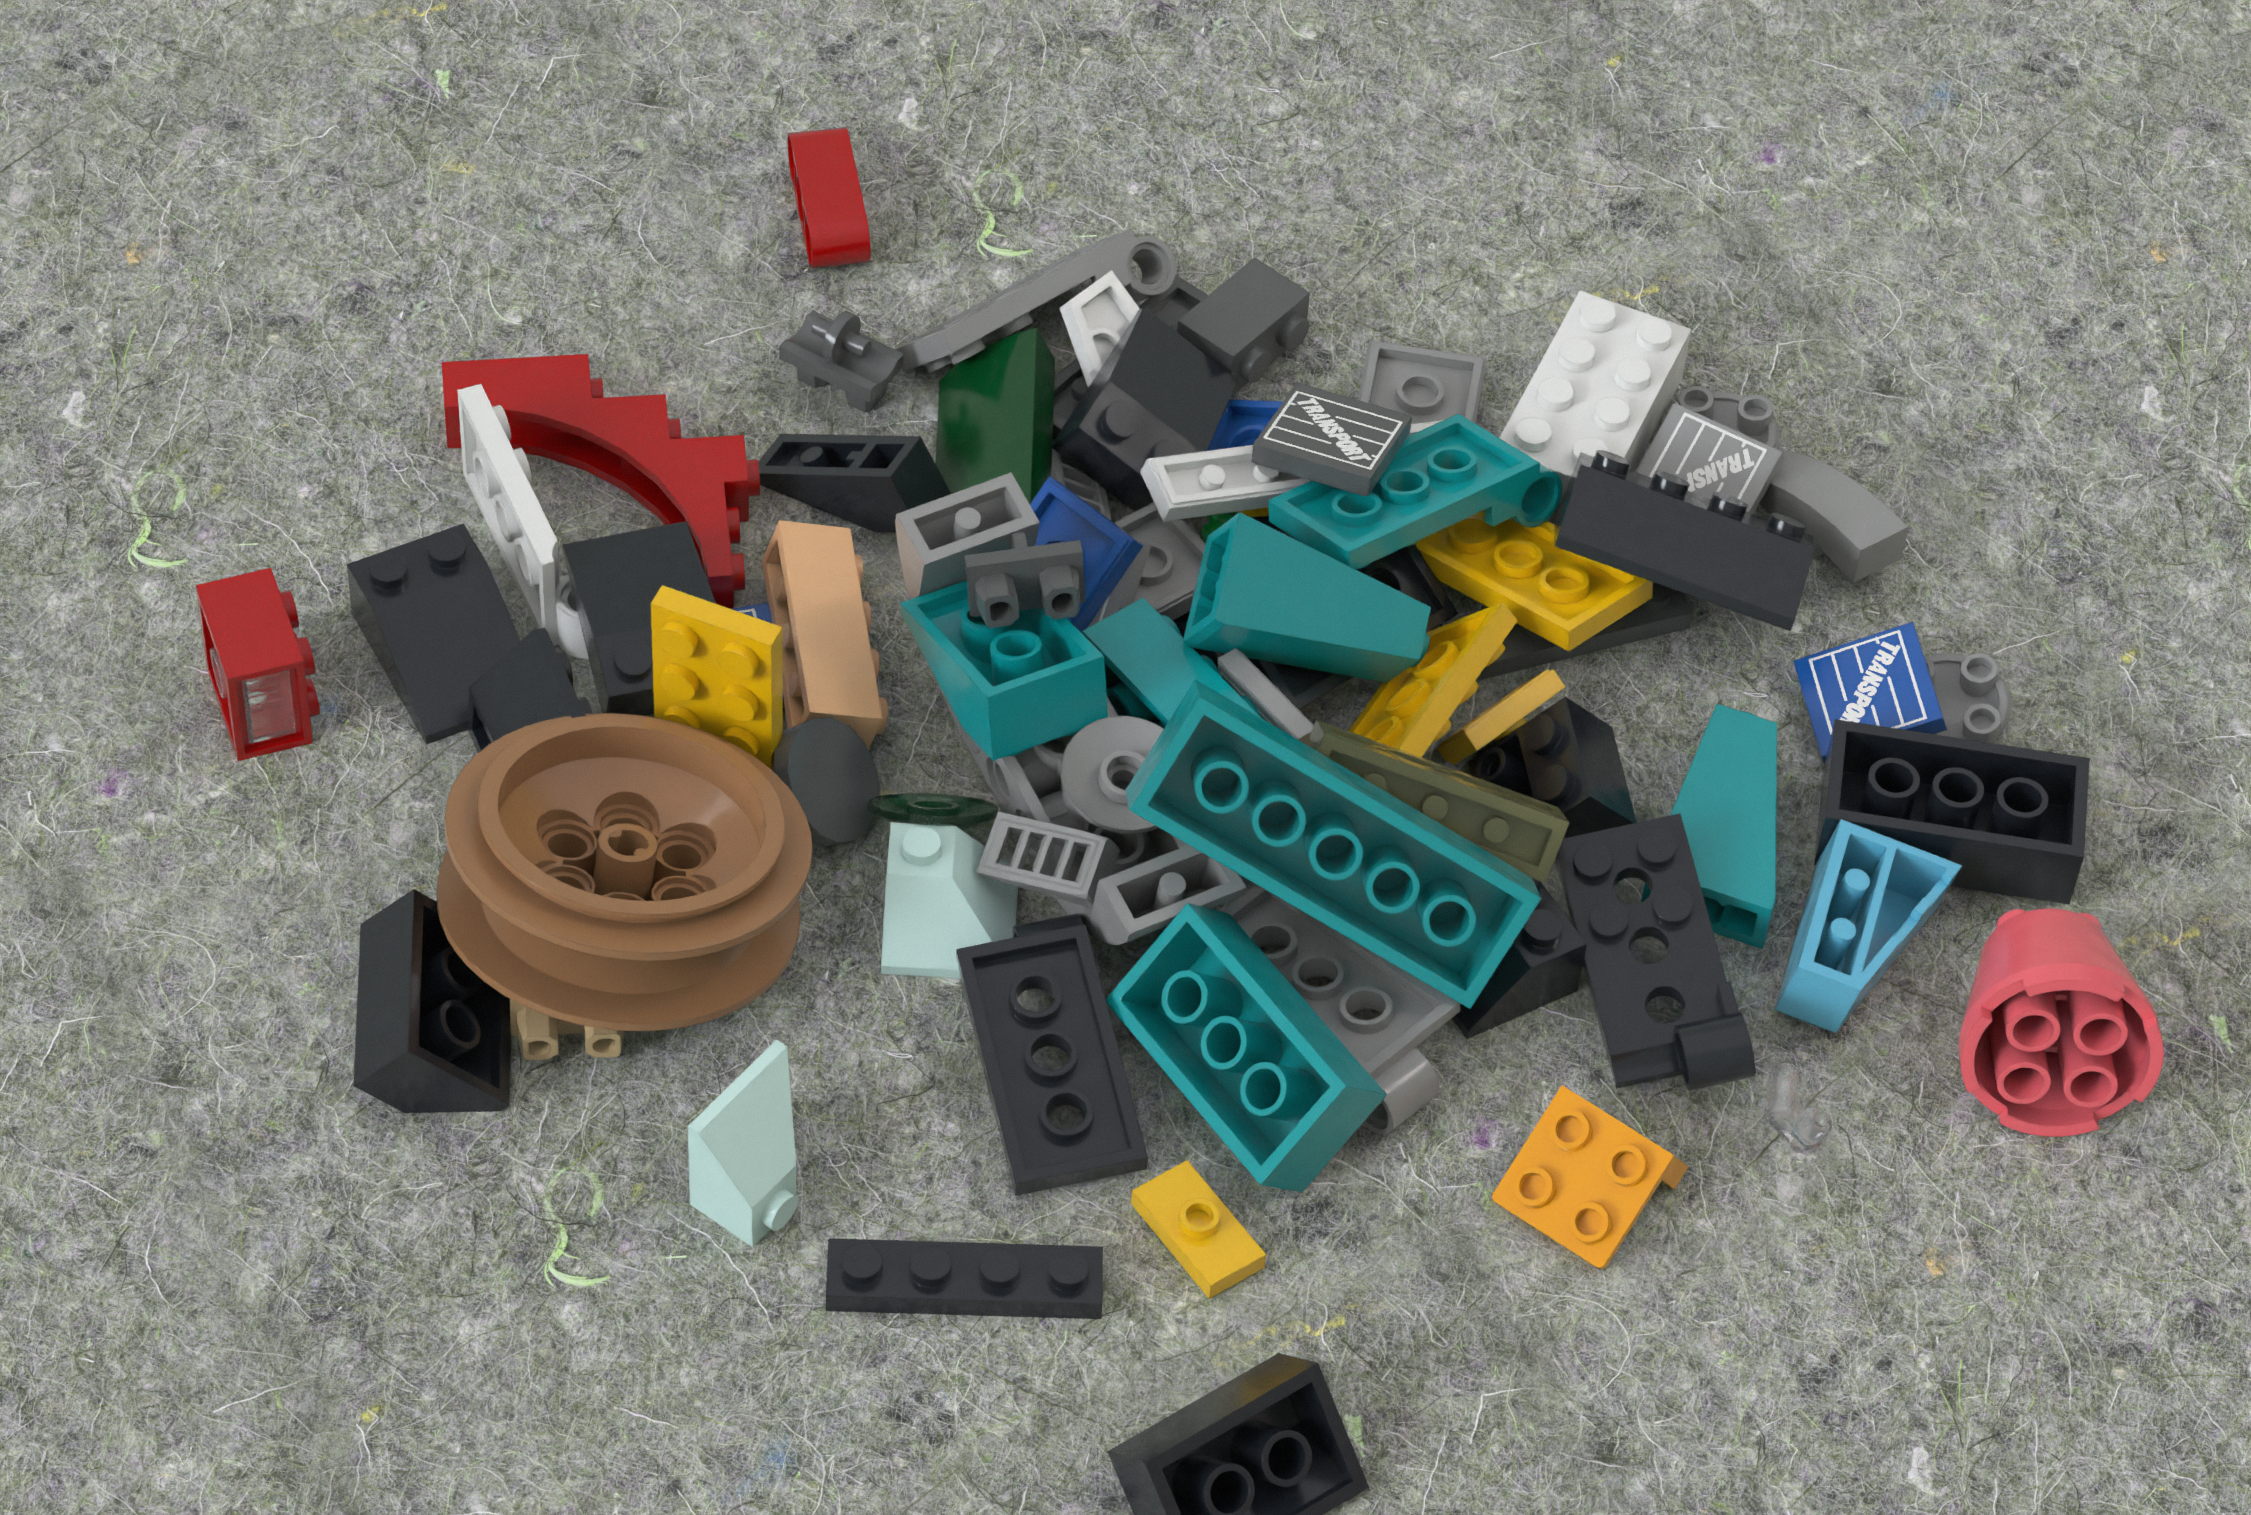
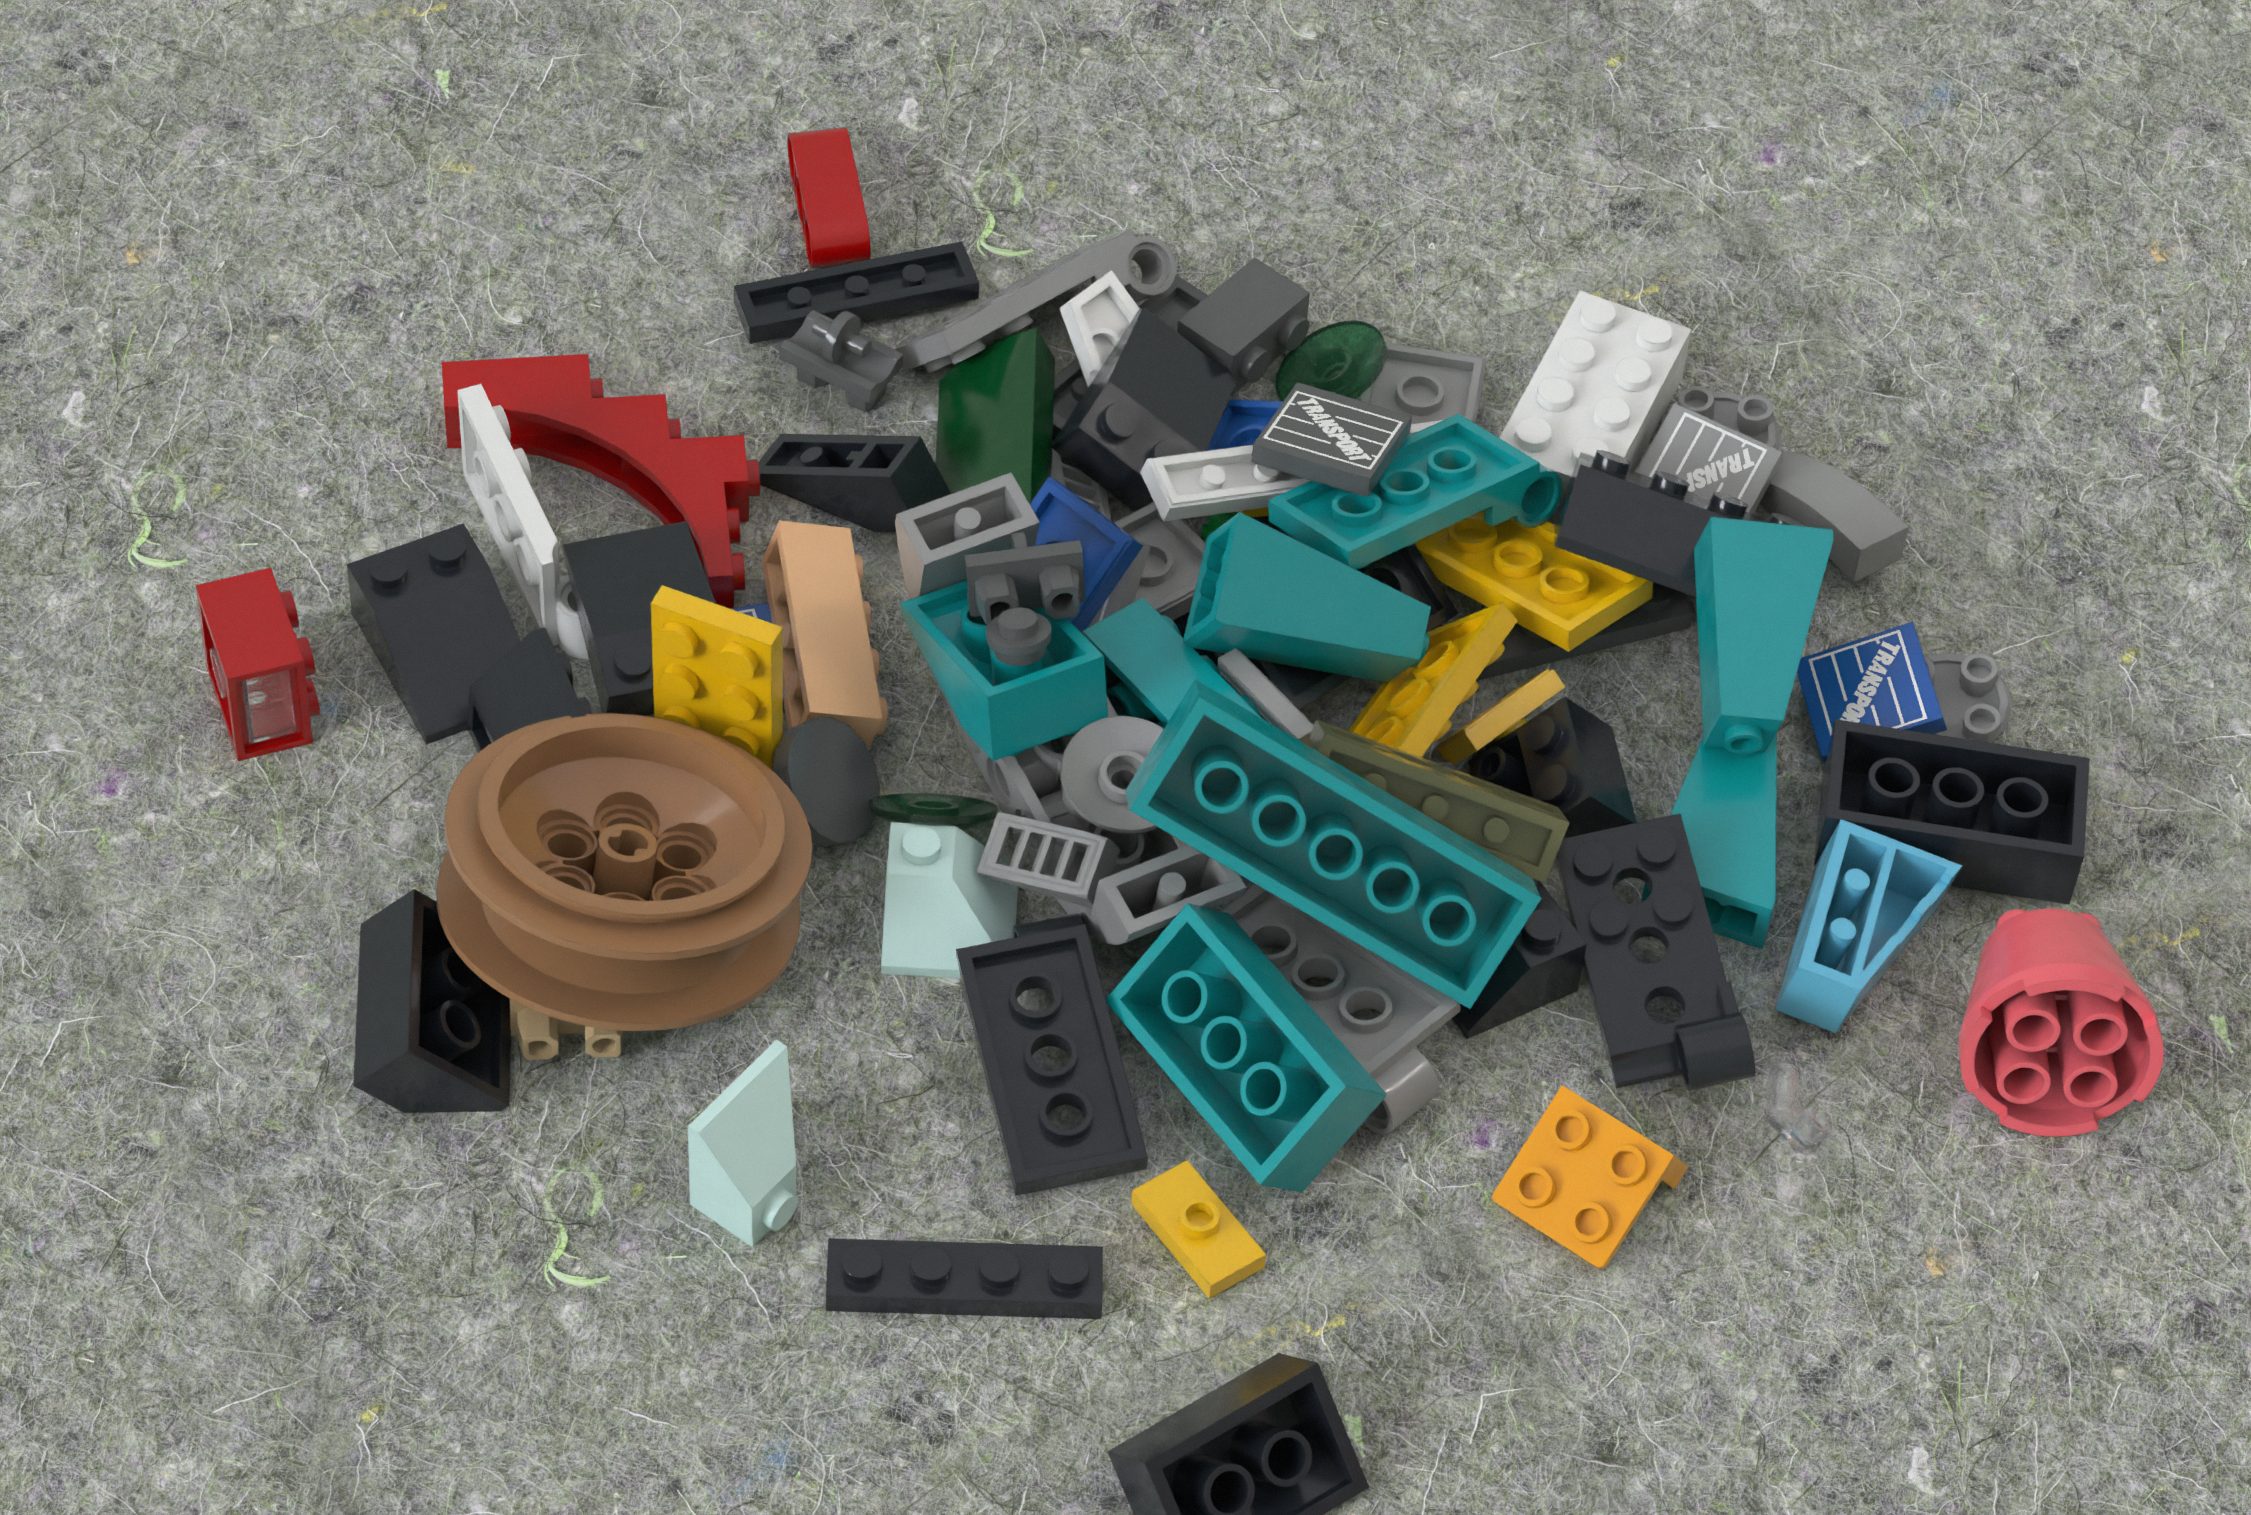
(865, 288): none -> black plate
(1019, 636): none -> dark grey plate
(1336, 359): none -> clear green dish
(1753, 620): none -> teal slope

